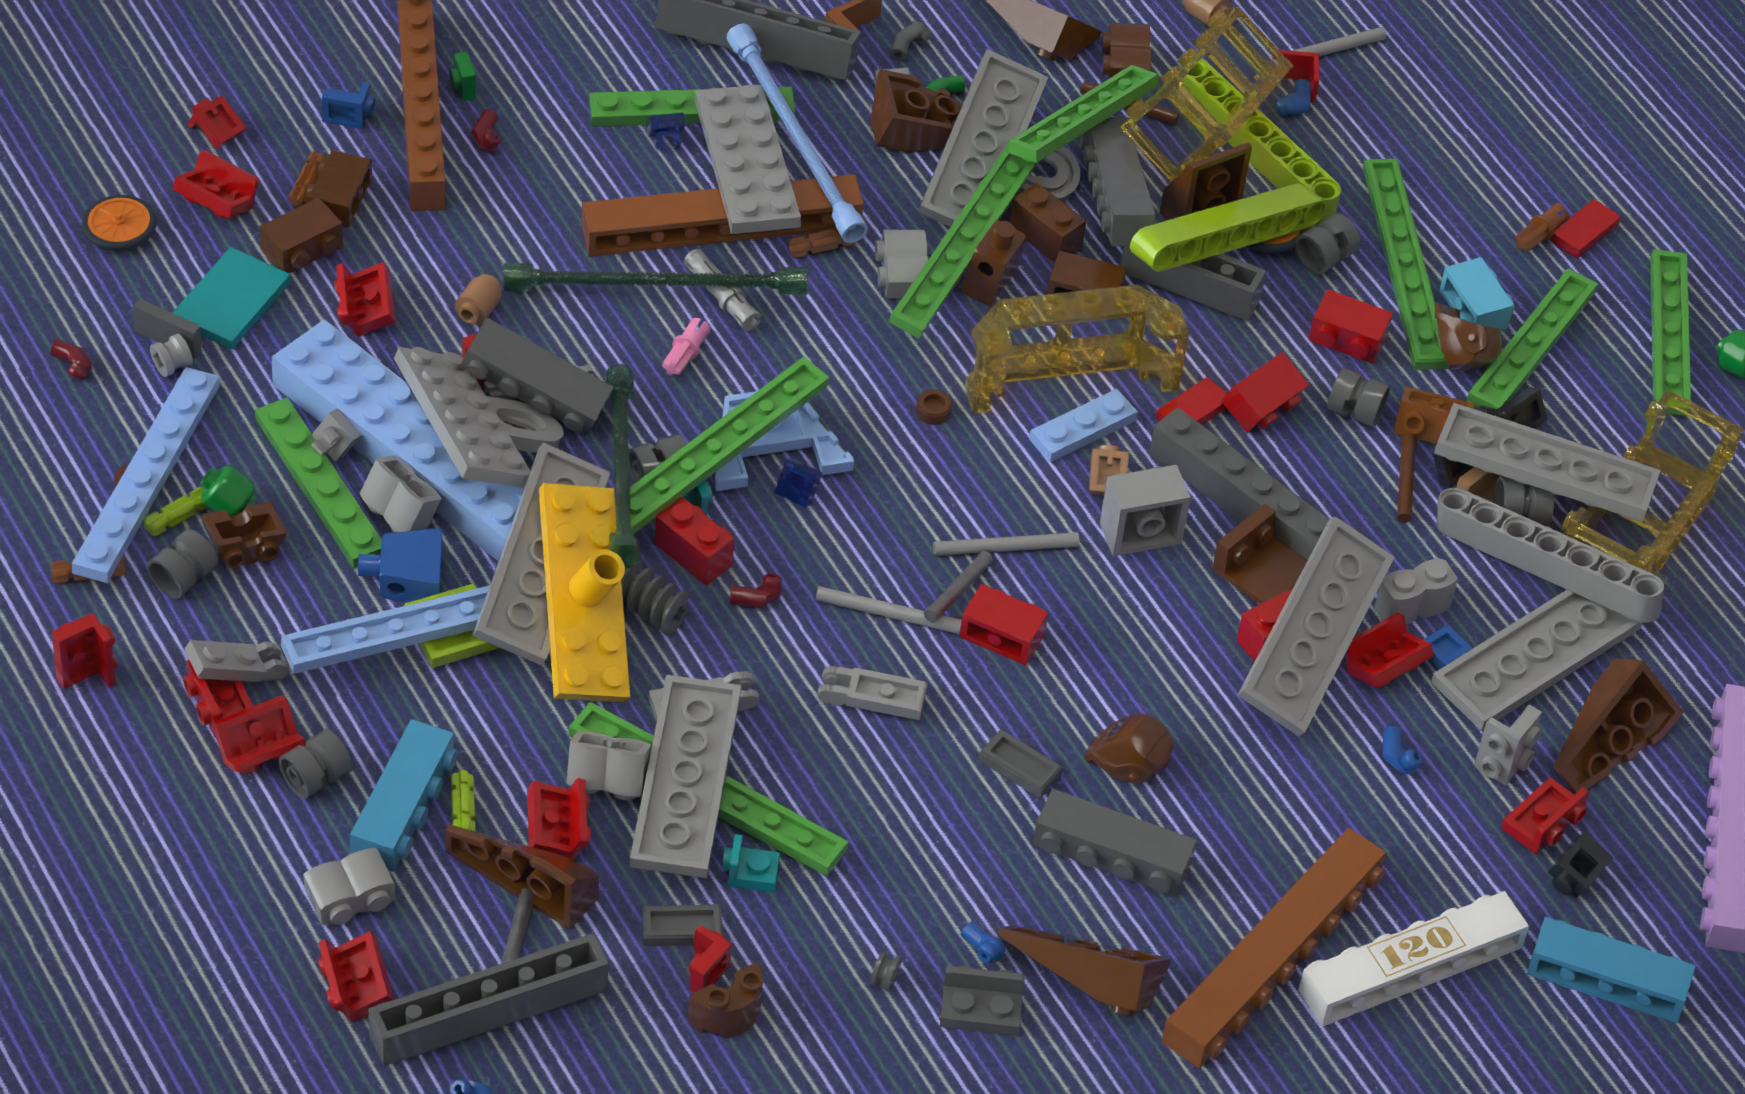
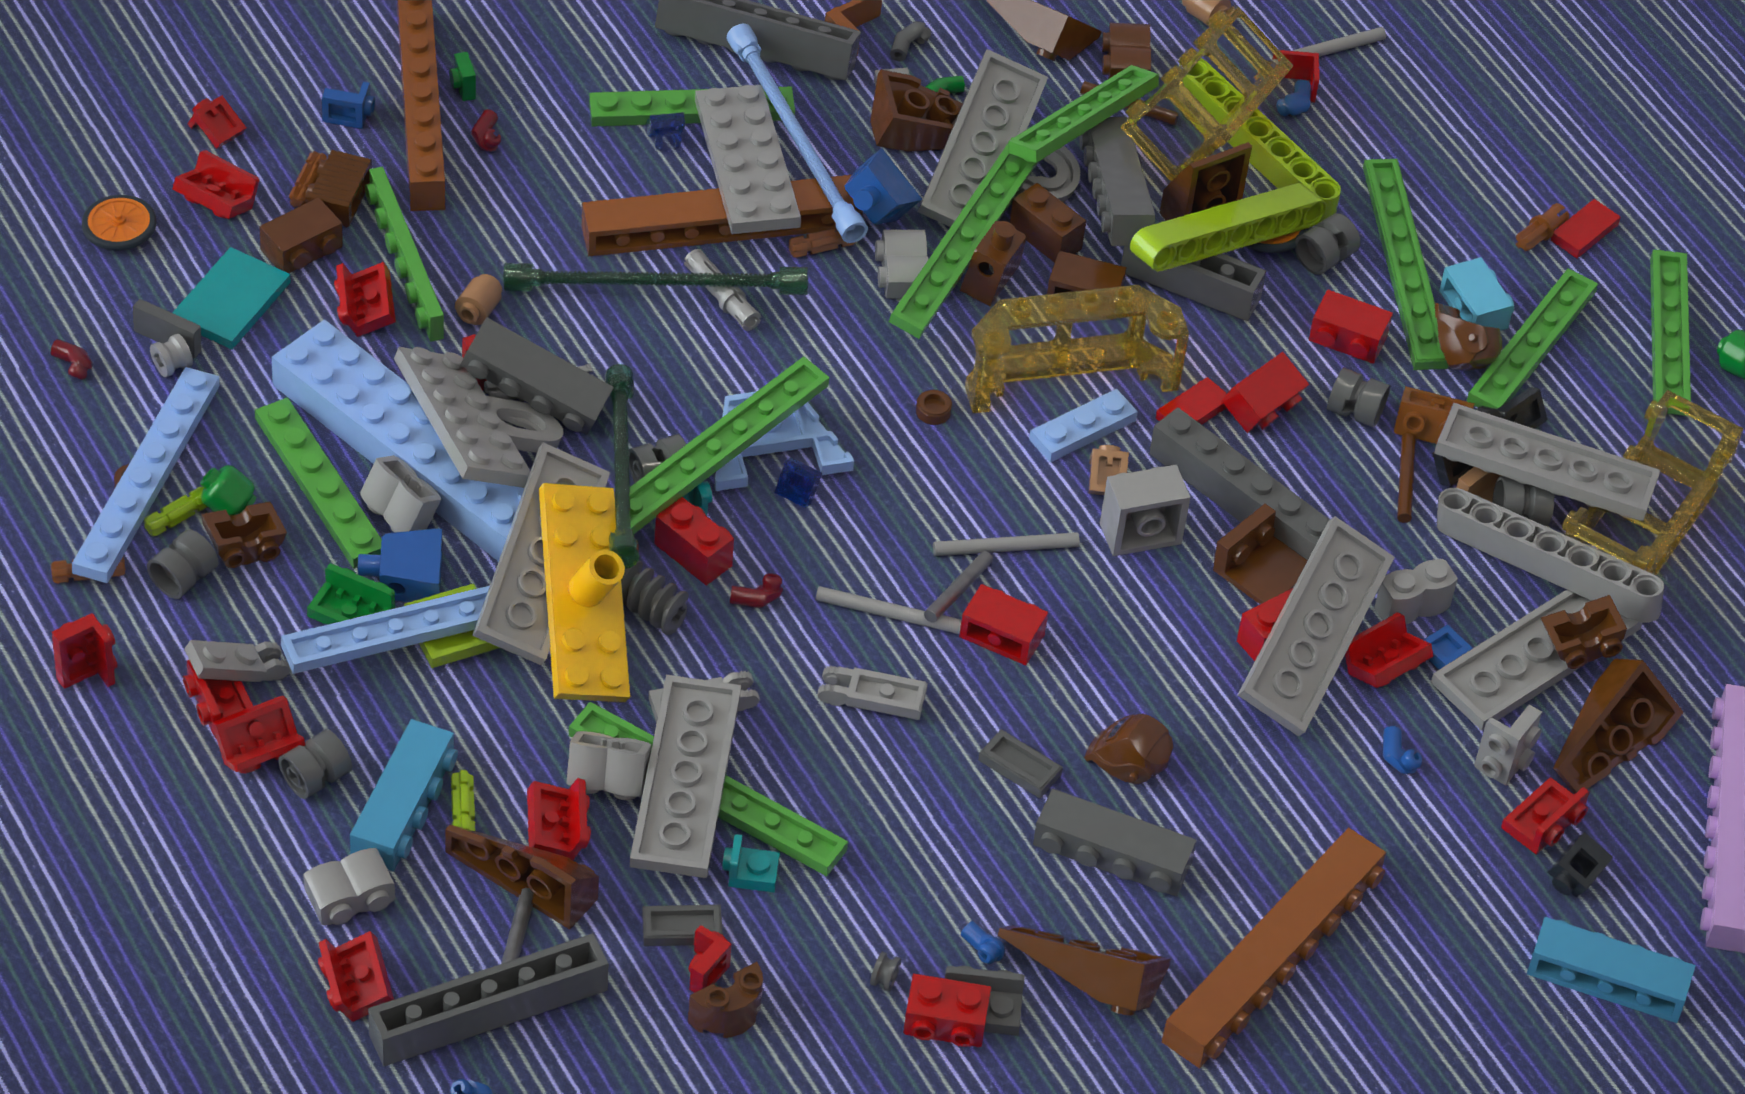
(335, 435): light grey tile -> none
(348, 597): none -> green bracket
(407, 260): none -> bright green plate
(685, 347): bright pink axle -> none
(881, 189): none -> blue torso
(947, 1010): none -> red bracket
(1412, 958): white brick -> none
(1588, 633): none -> reddish brown cylinder

